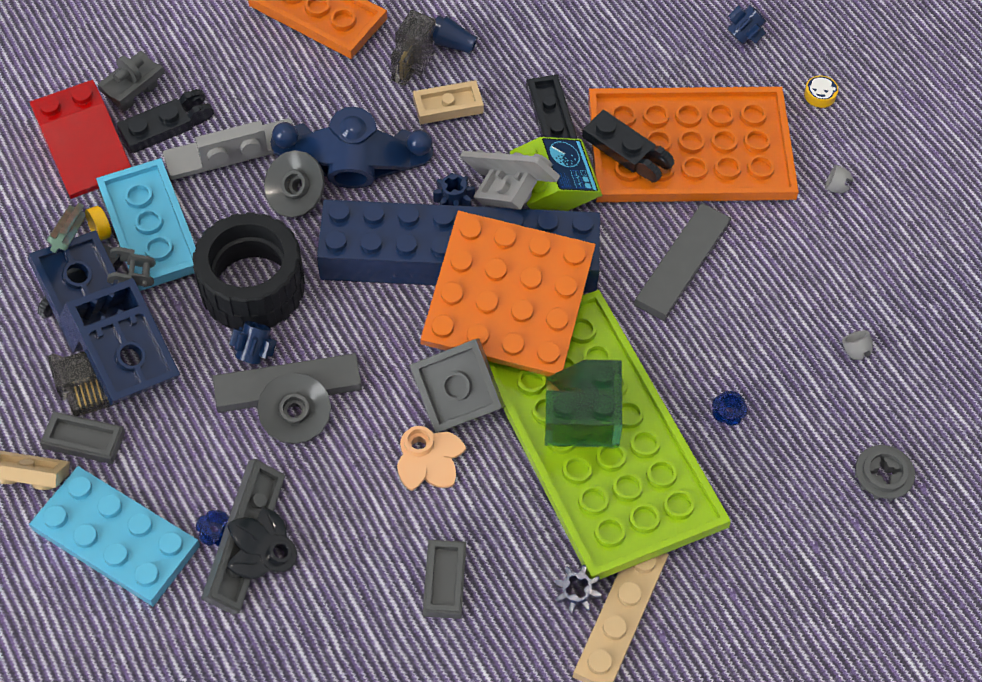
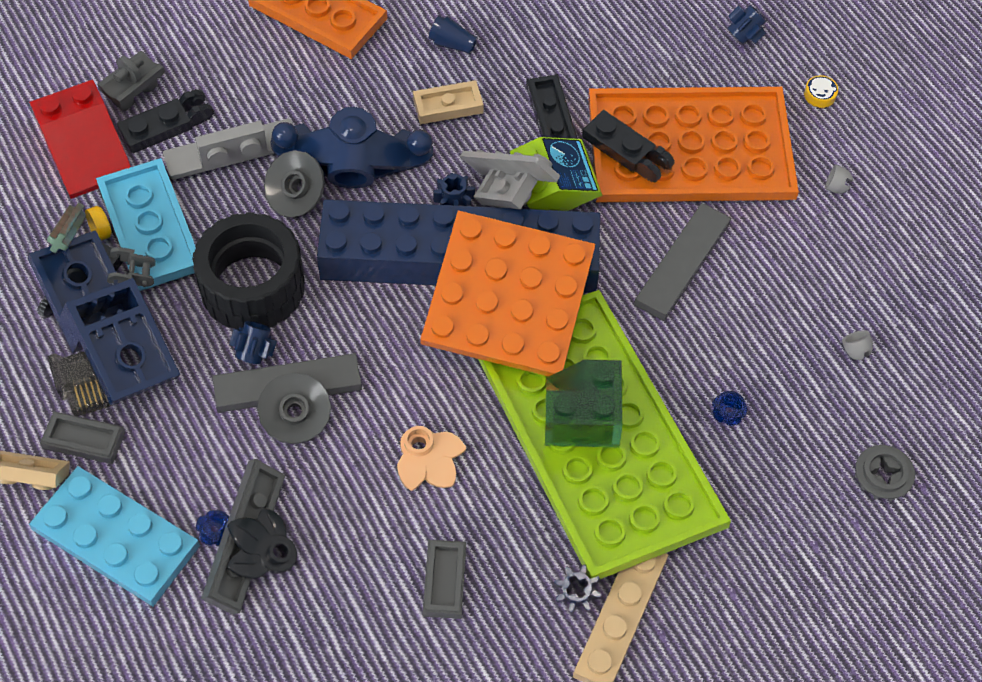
(412, 47): clear smoke piece -> none
(457, 385): dark grey plate -> none

